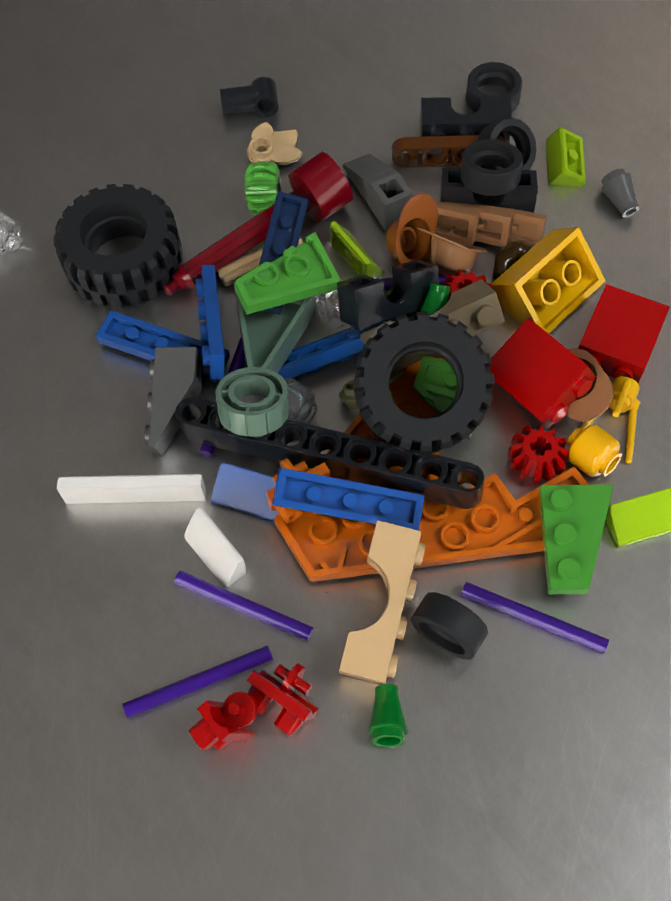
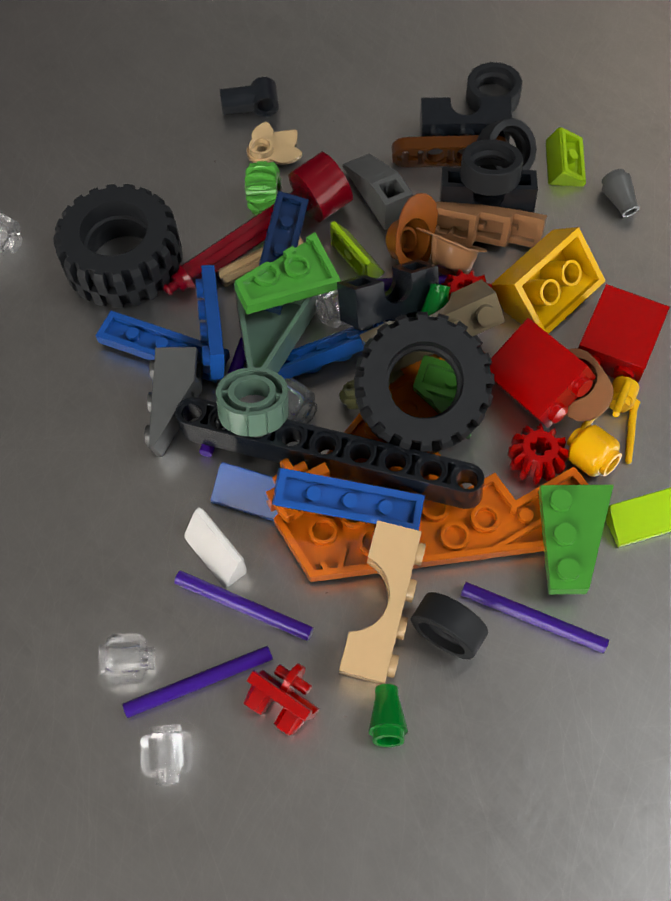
(125, 659): none -> clear head
(132, 488): white tile -> none
(167, 753): none -> clear head
(225, 721): red hips -> none
(505, 257): dark brown arm -> none

